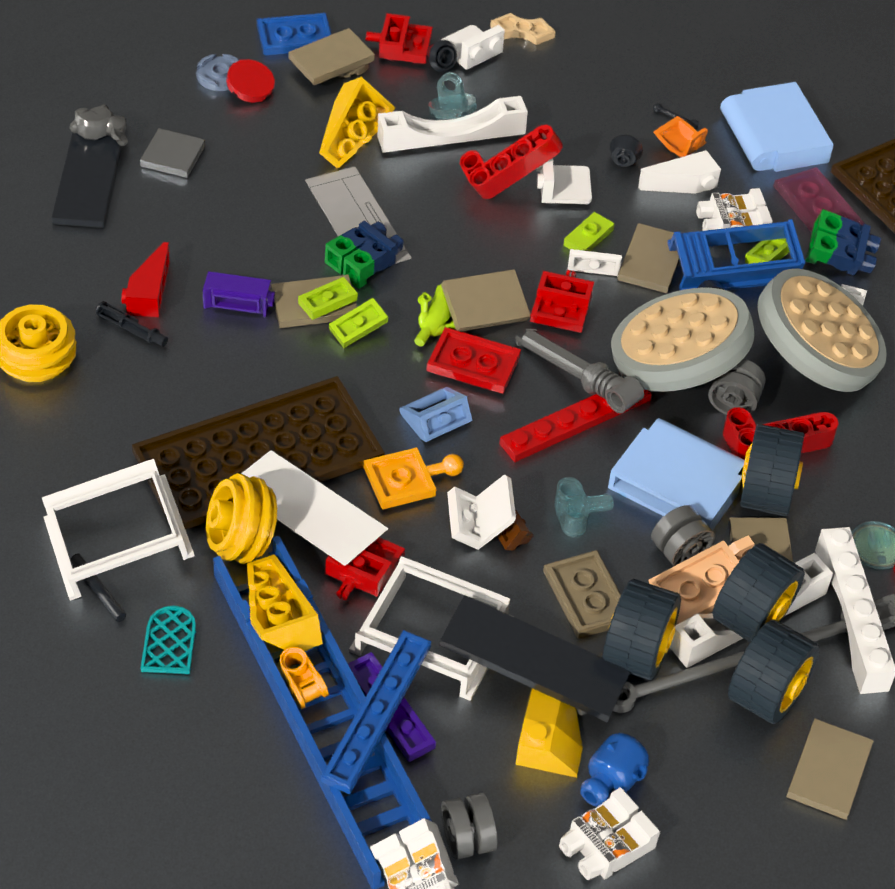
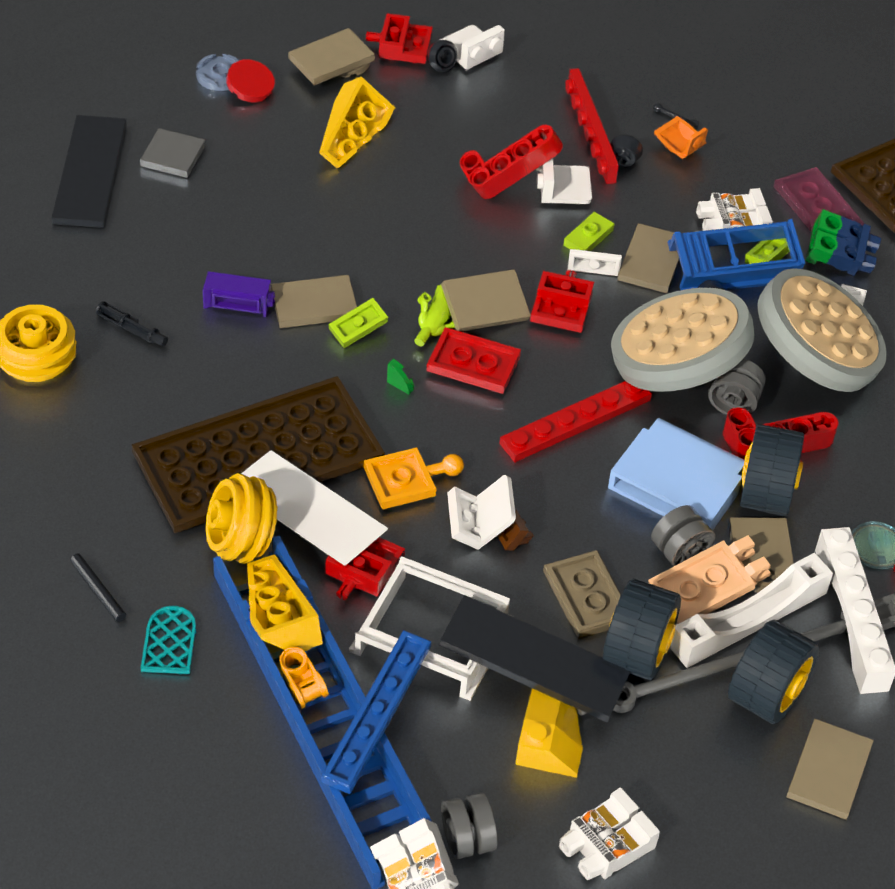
(98, 123): dark grey animal -> none
(102, 486): white piece -> none
(147, 284): red slope -> none
(288, 33): blue tile -> none
(327, 298): lime plate -> none
(349, 202): light grey sticker -> none
(362, 252): hips -> none
(398, 378): none -> green tile
(405, 725): dark purple plate -> none
(440, 417): medium blue tile -> none
(451, 103): clear light blue tile -> none
(499, 119): white arch -> none
(530, 29): tan tile -> none
(574, 506): clear light blue beam -> none
(592, 126): none -> red plate
(595, 377): dark grey piece -> none
(614, 765): blue piece -> none
(682, 175): white slope -> none
(757, 591): black wheel -> none
(777, 128): light blue piece -> none

